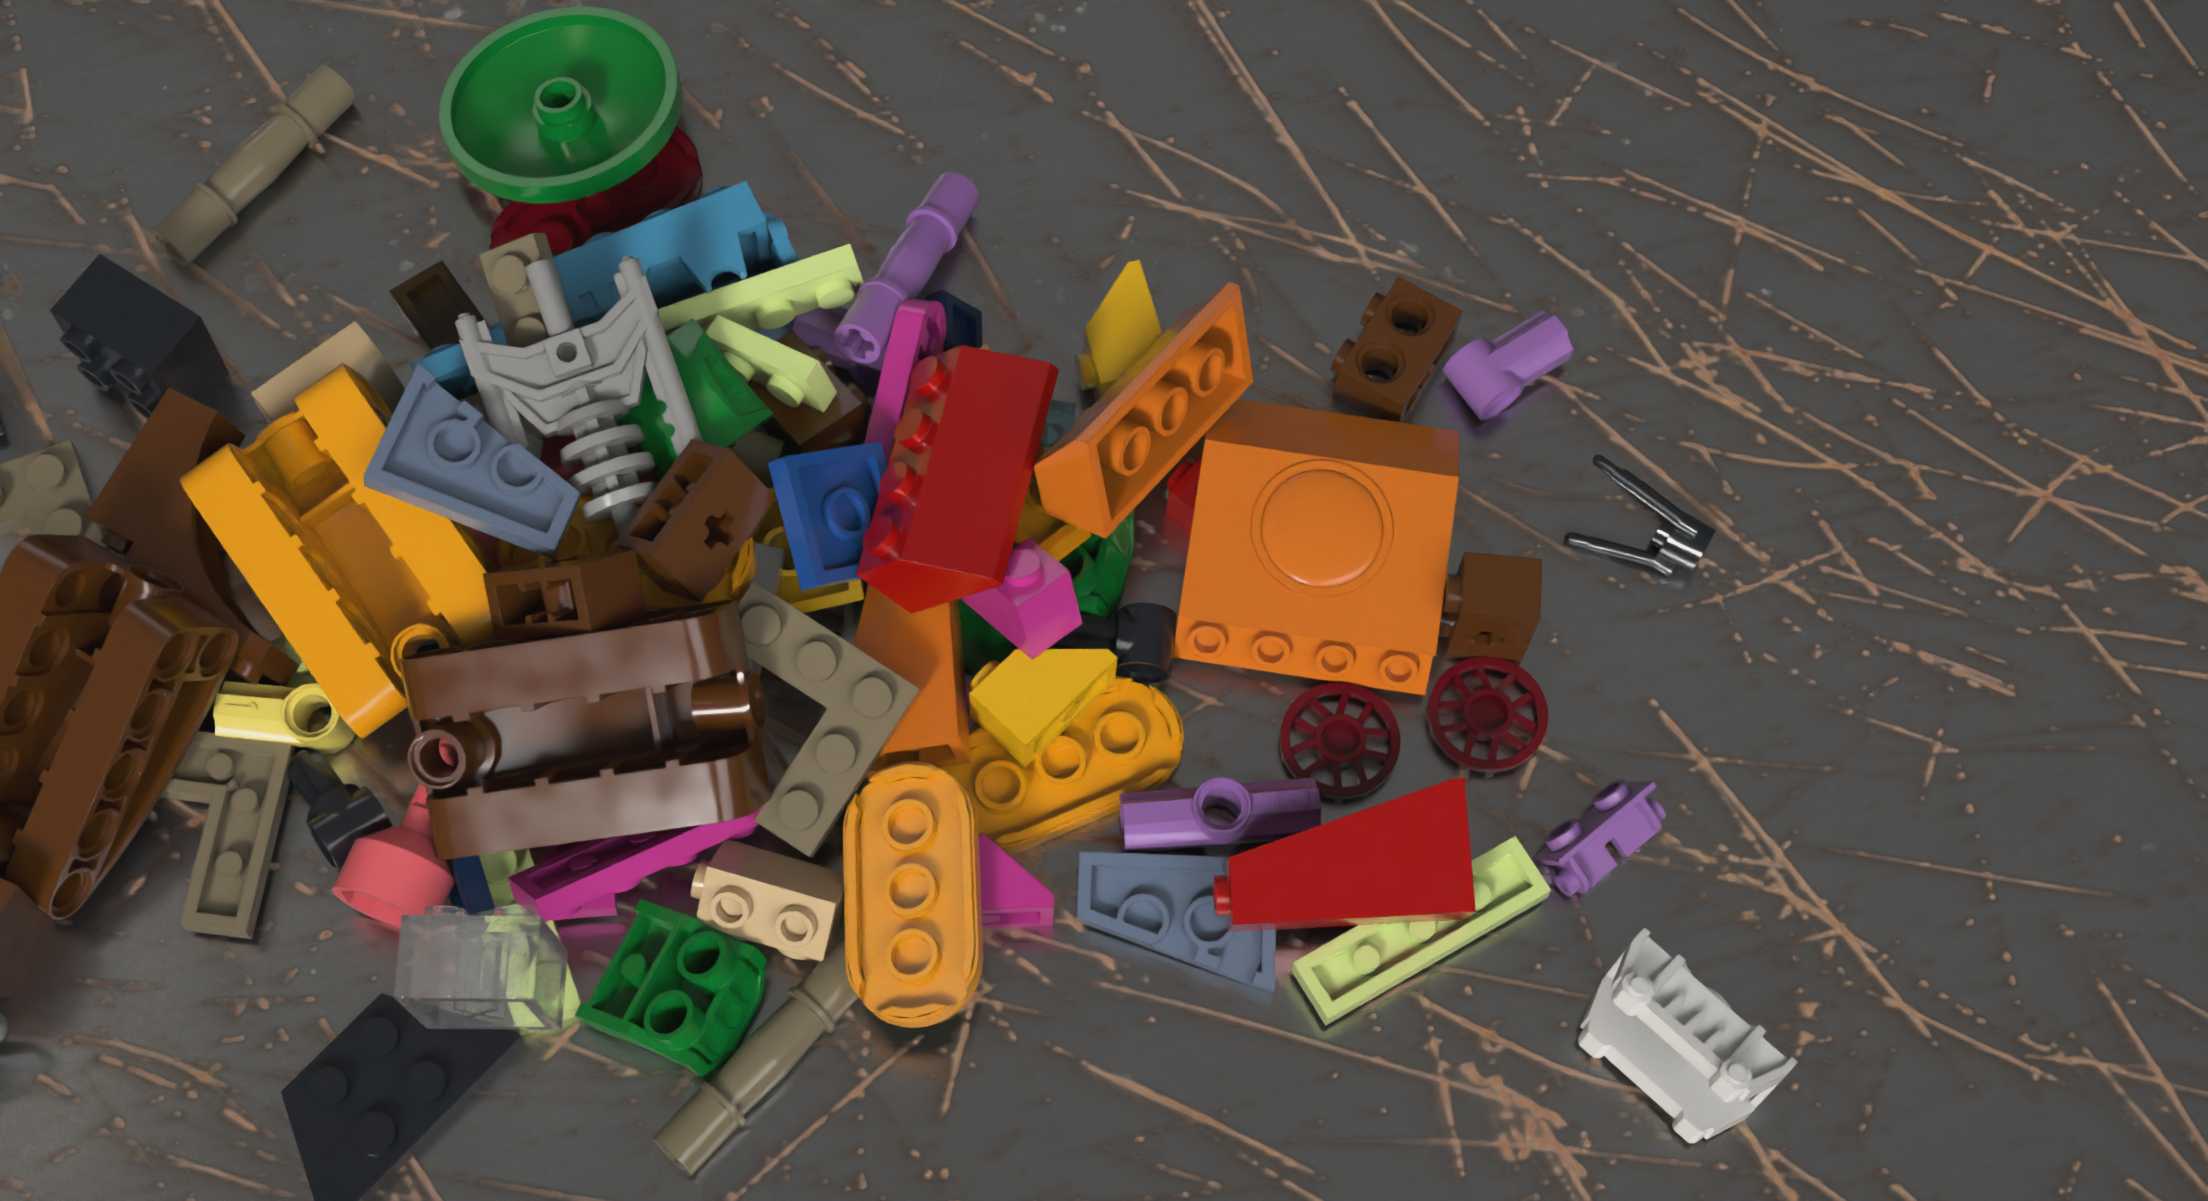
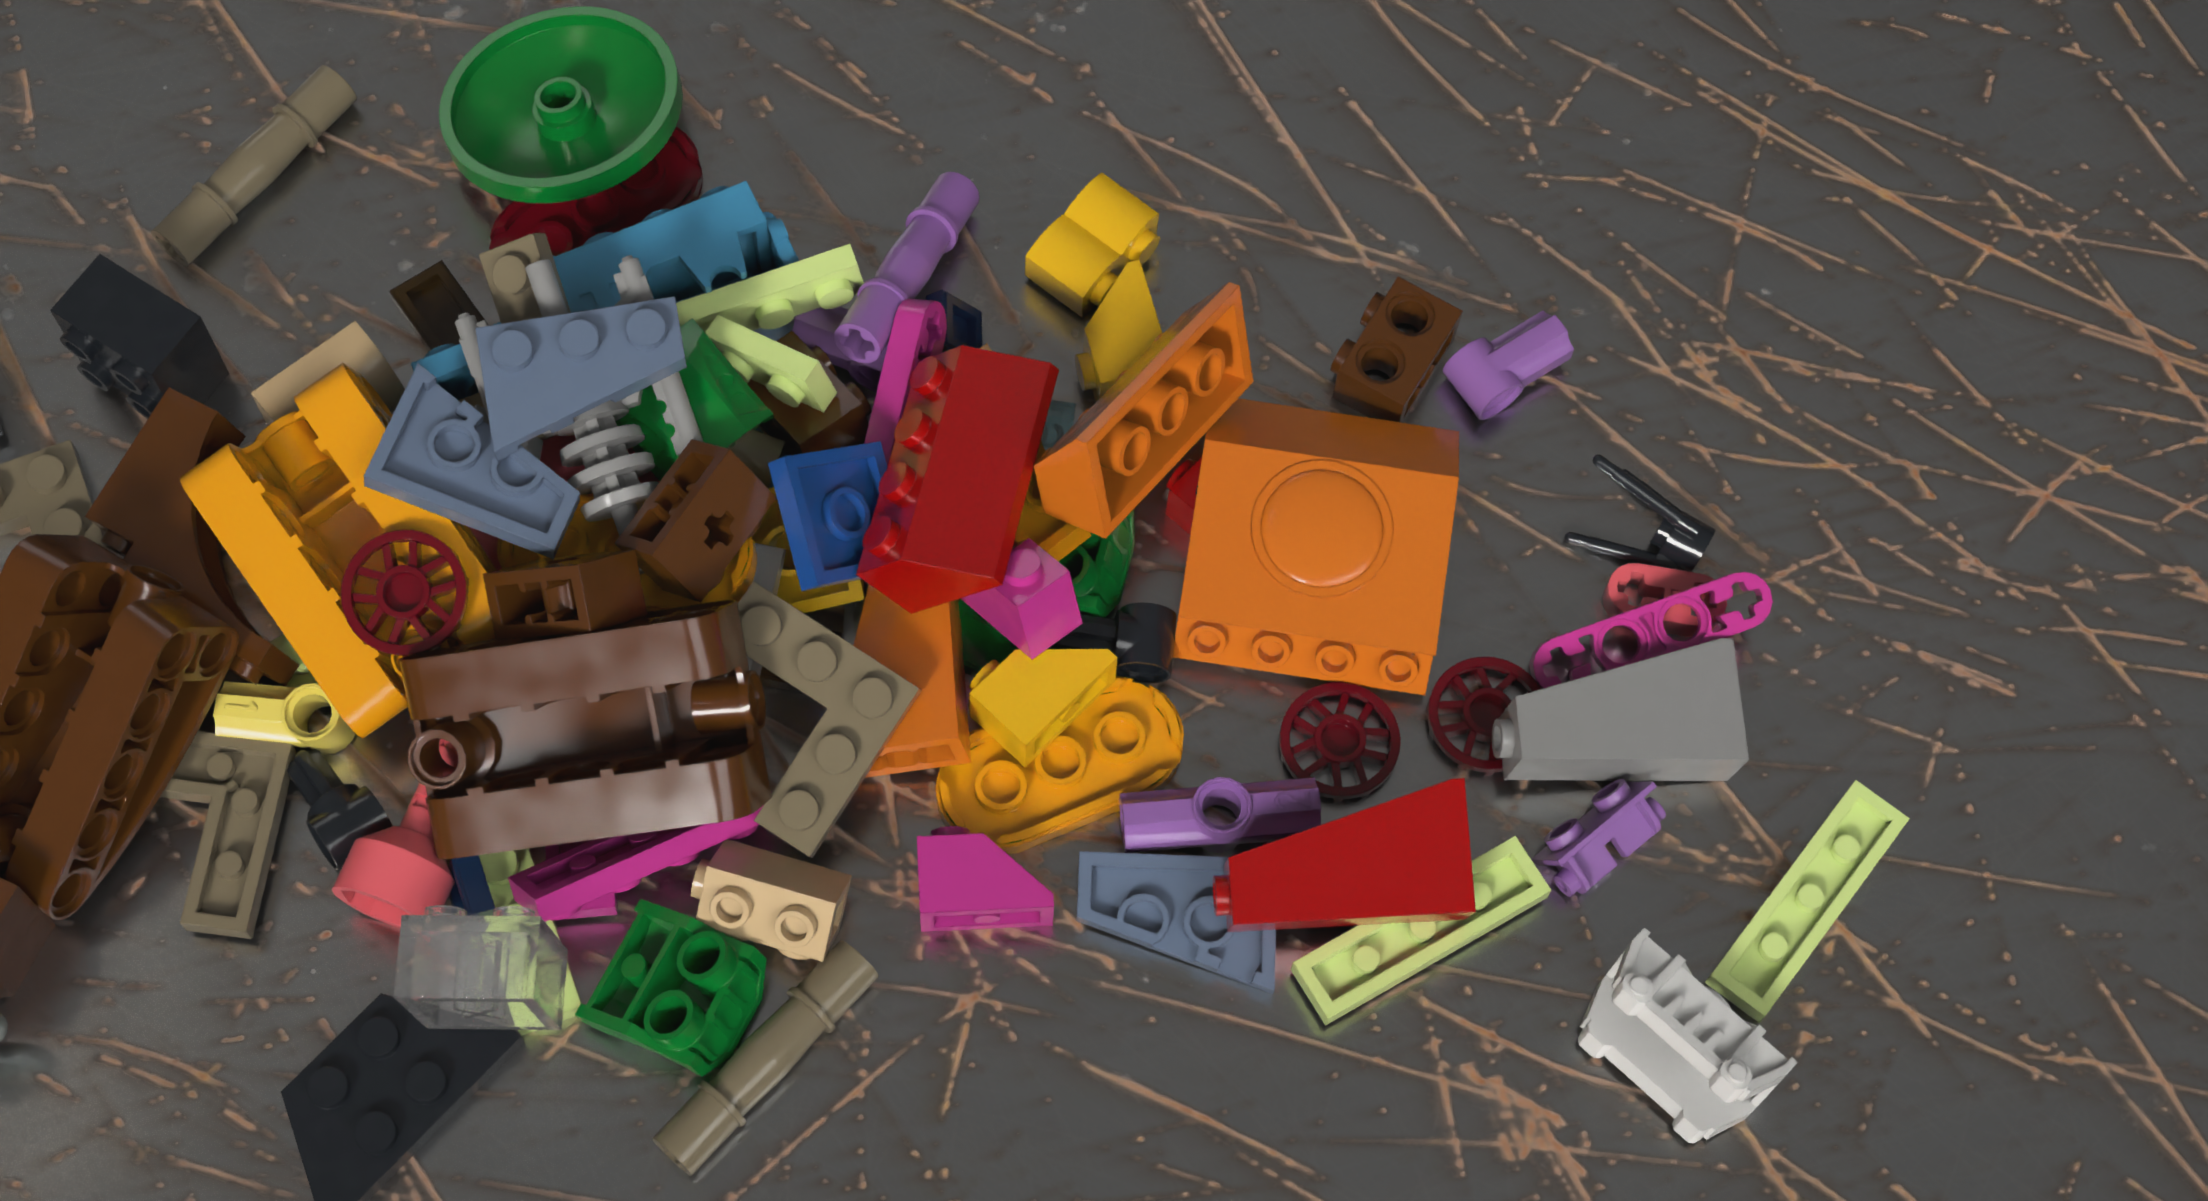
(405, 592): none -> dark red wheel
(568, 363): none -> sand blue wing
(912, 895): light orange tile -> none
(1092, 244): none -> yellow brick
(1491, 607): reddish brown brick -> none
(1633, 723): none -> light grey slope
(1648, 627): none -> dark pink beam
(1654, 584): none -> coral beam
(1807, 901): none -> yellowish green plate

